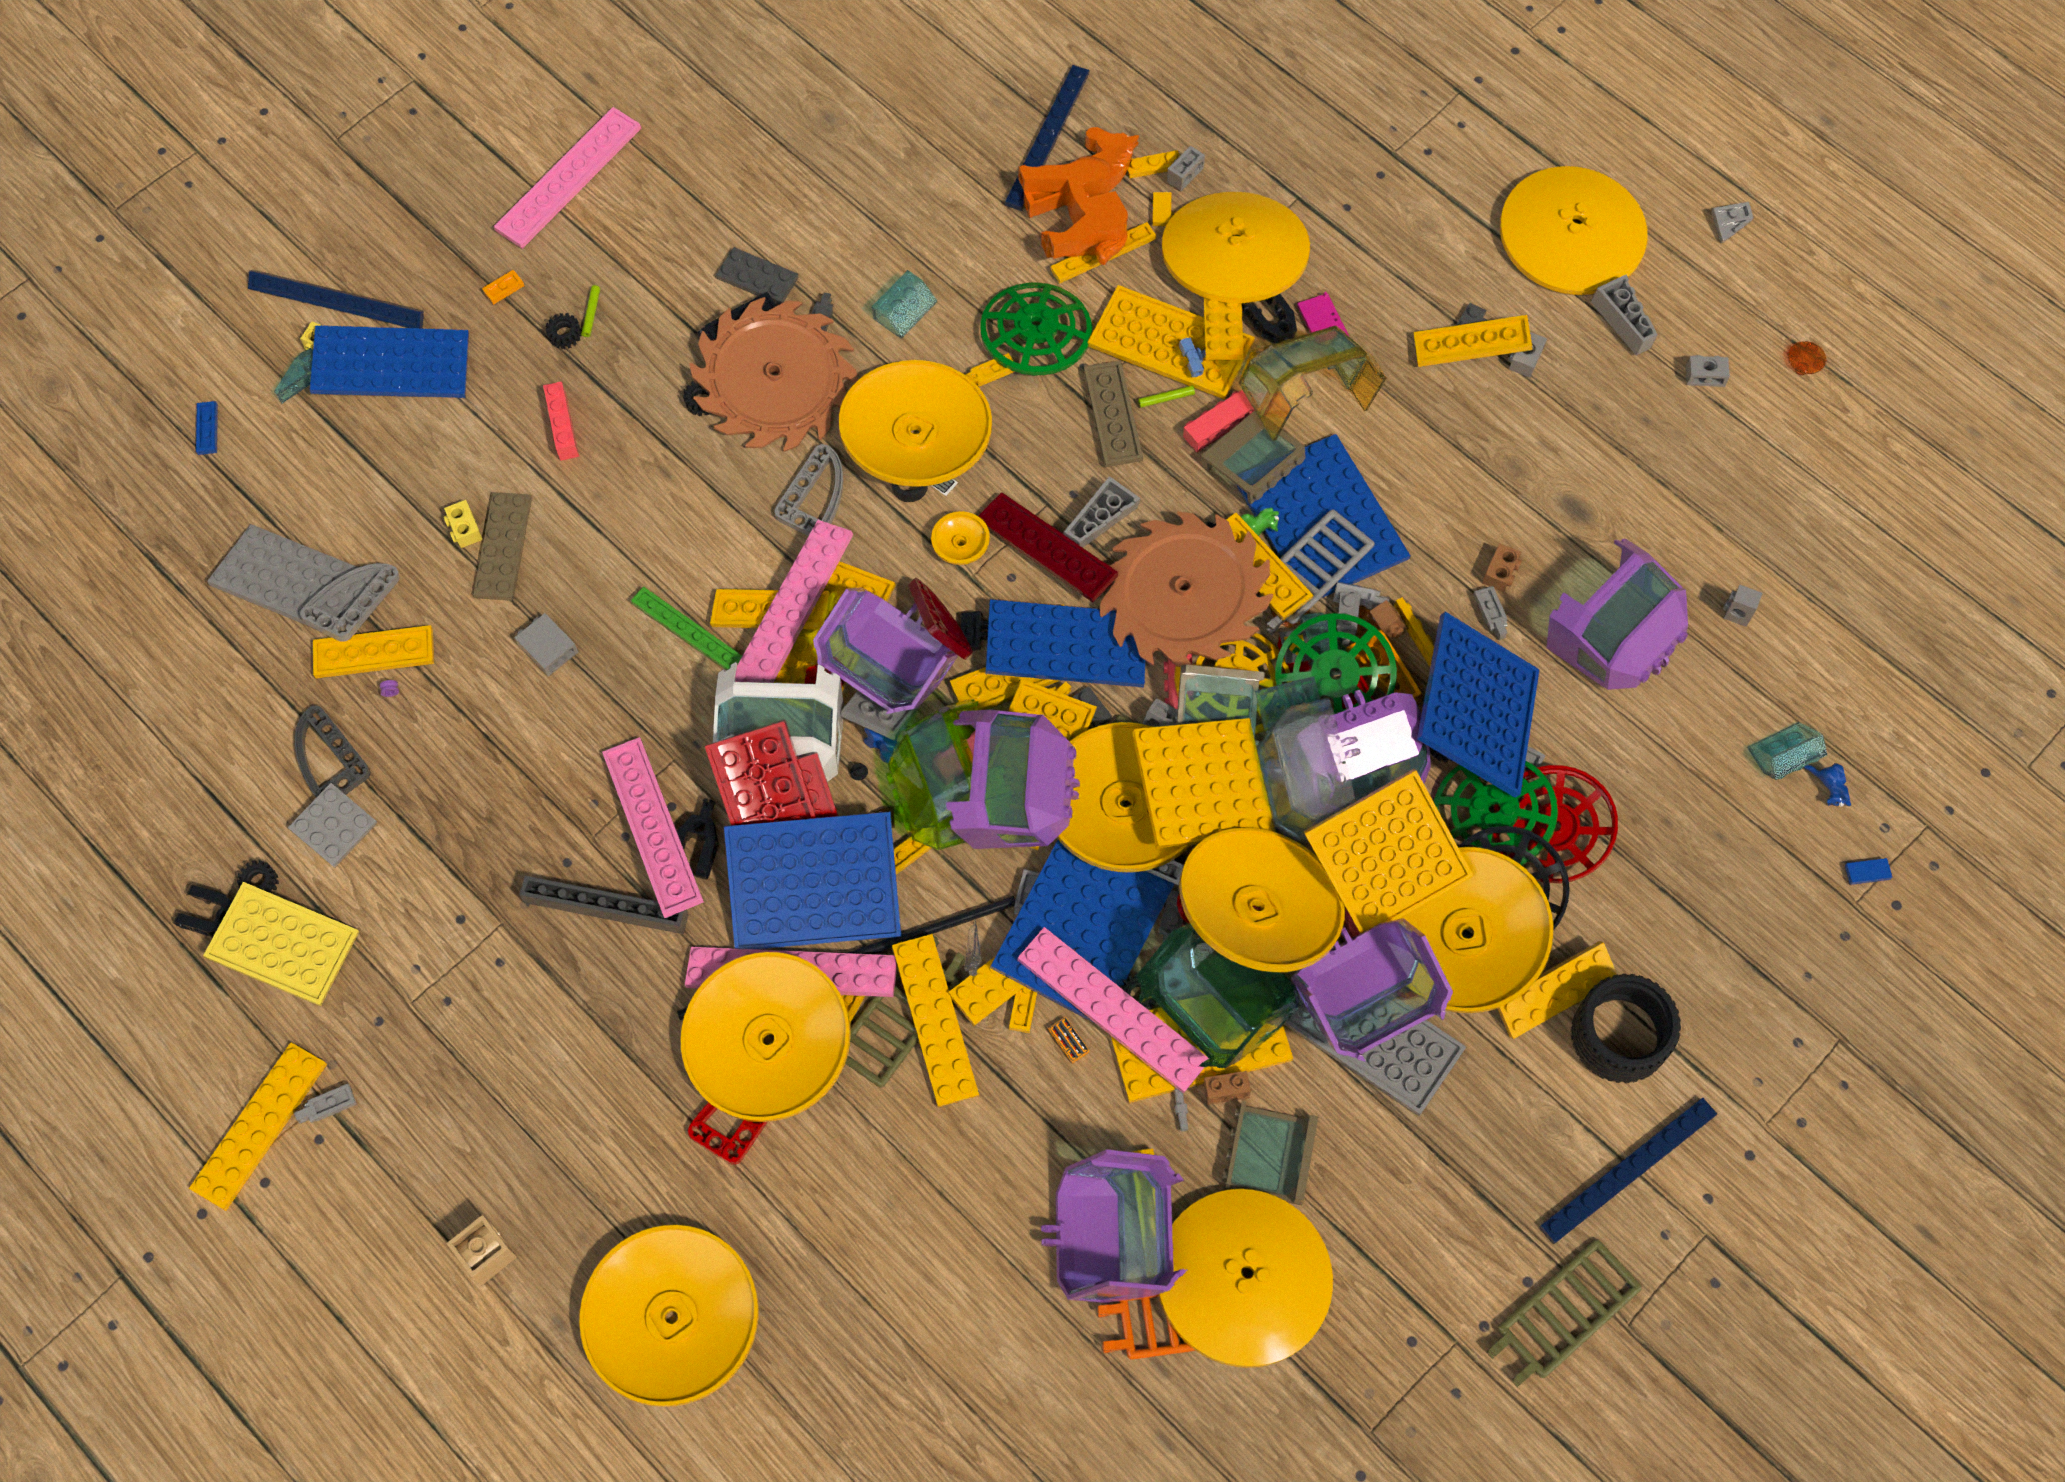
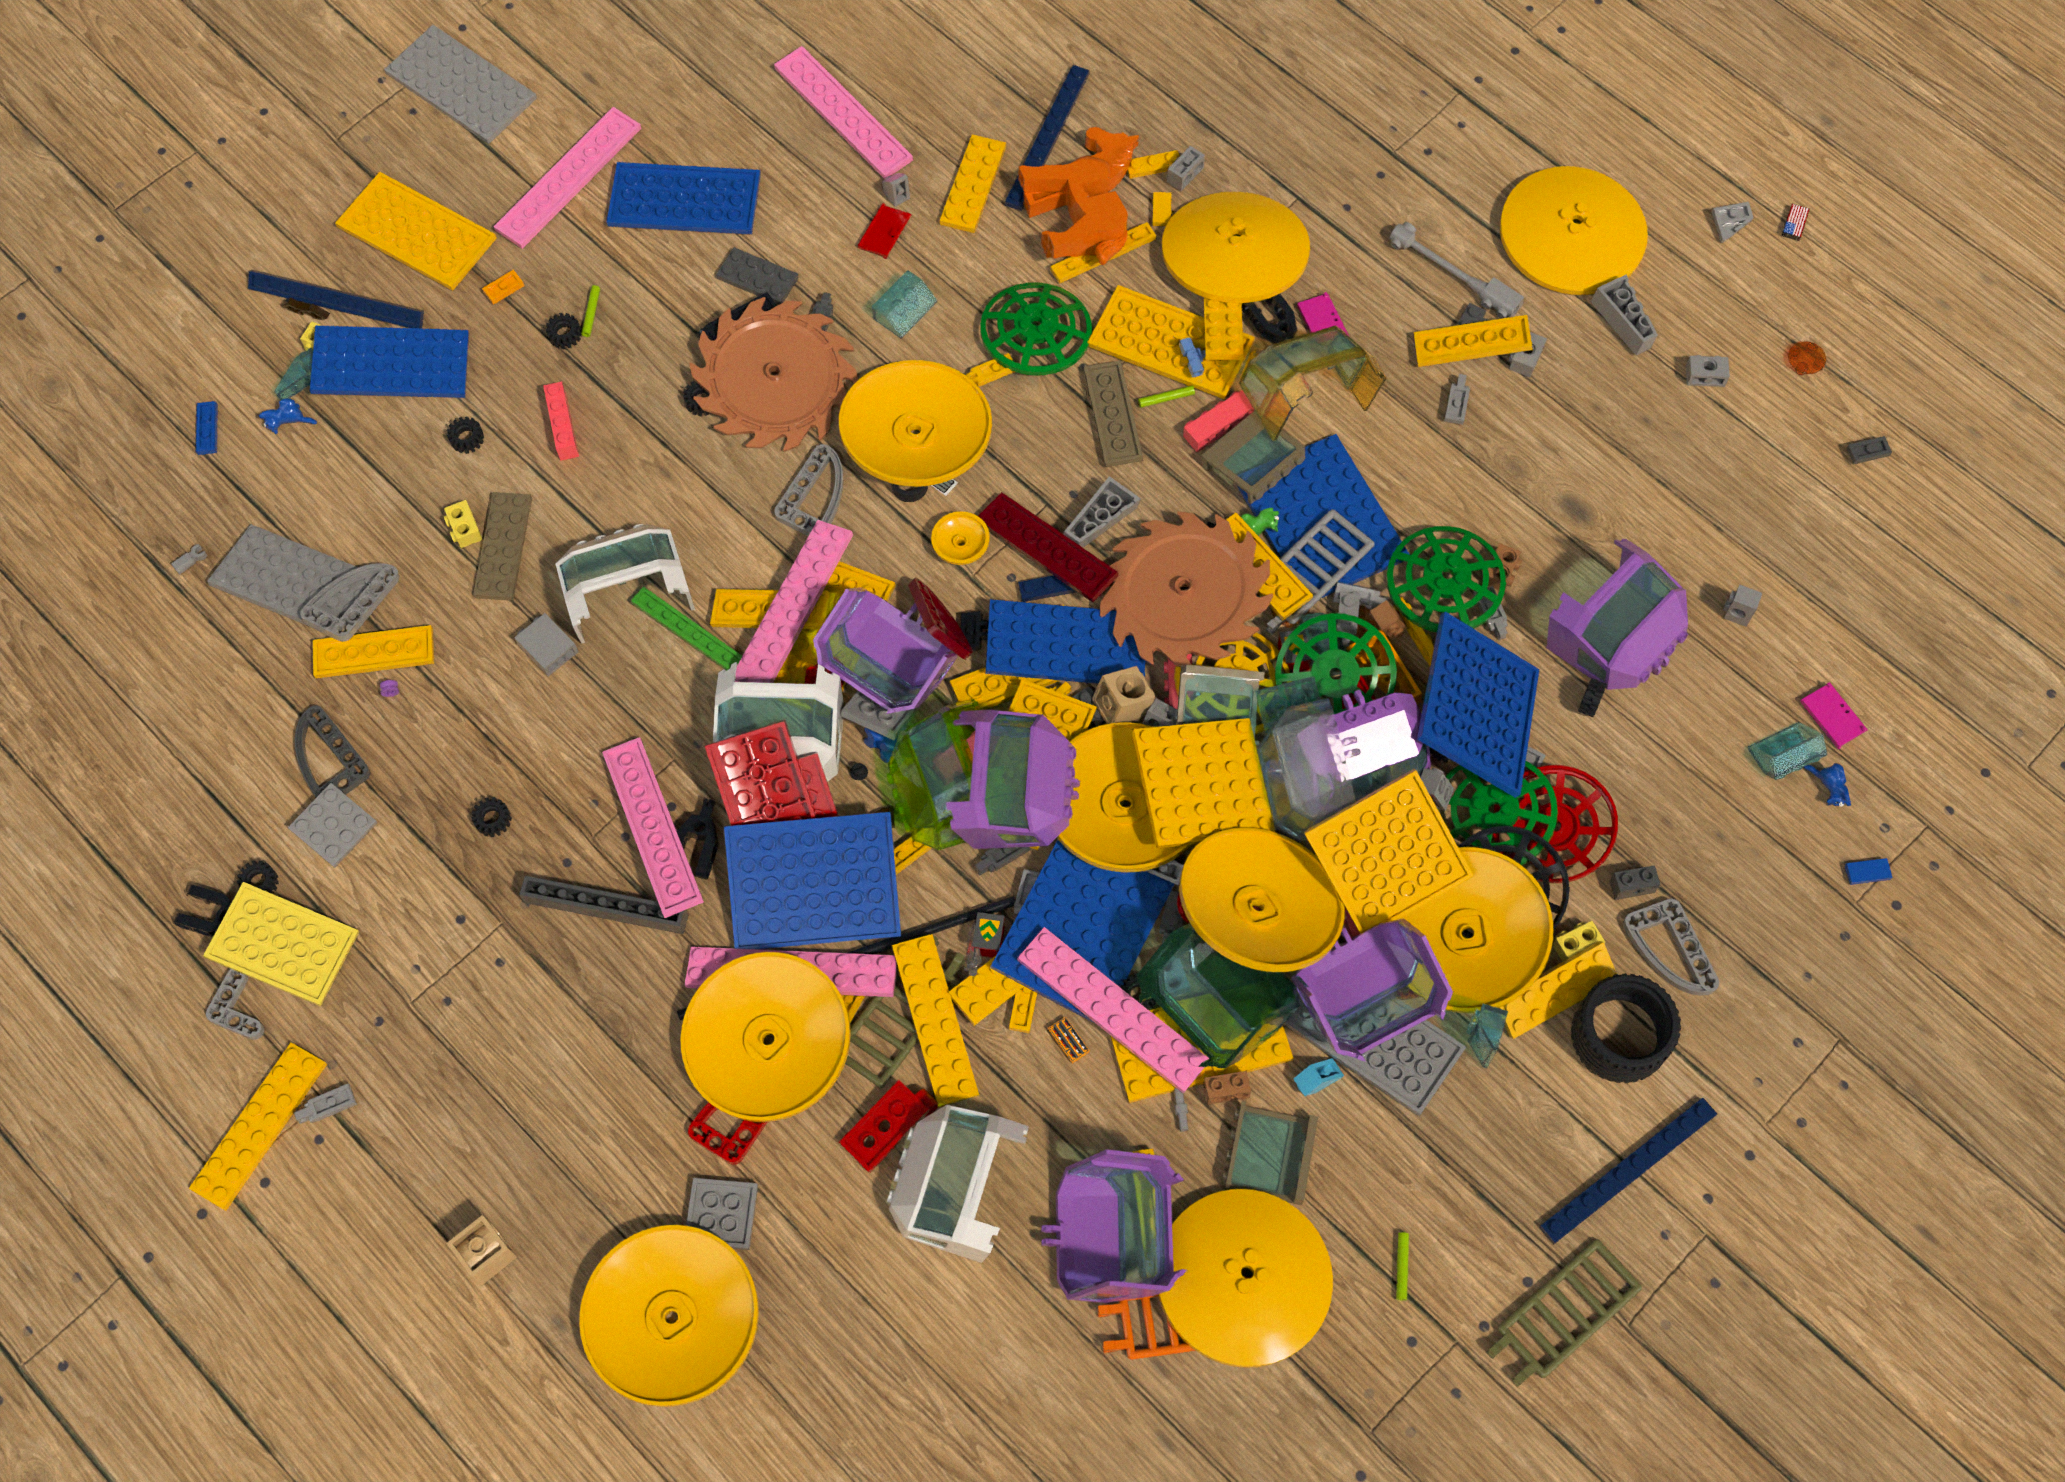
(189, 559): none -> light grey bar
(227, 1012): none -> light grey beam
(286, 413): none -> blue animal
(301, 308): none -> dark brown tile
(416, 230): none -> yellow plate
(460, 84): none -> light grey plate
(462, 426): none -> black tyre
(483, 809): none -> black tyre
(617, 560): none -> windscreen
(684, 198): none -> blue plate
(724, 1210): none -> light grey plate
(843, 112): none -> bright pink plate
(885, 225): none -> red door
(896, 188): none -> light grey slope
(901, 1110): none -> red hinge
(946, 1178): none -> white windscreen
(973, 183): none -> yellow plate
(988, 934): none -> piece
(999, 857): none -> dark grey hinge
(1043, 588): none -> dark blue plate
(1123, 696): none -> tan brick
(1318, 1076): none -> medium azure slope
(1402, 1266): none -> lime piece
(1437, 787): none -> light grey brick
(1441, 586): none -> green dish
(1457, 401): none -> light grey hinge
(1485, 1032): none -> clear light blue slope
(1493, 294): none -> light grey bar
(1576, 940): none -> light yellow brick
(1592, 697): none -> black tyre
(1634, 882): none -> dark grey brick
(1680, 938): none -> light grey beam
(1795, 222): none -> tile
(1833, 718): none -> dark pink door
(1869, 450): none -> dark grey plate

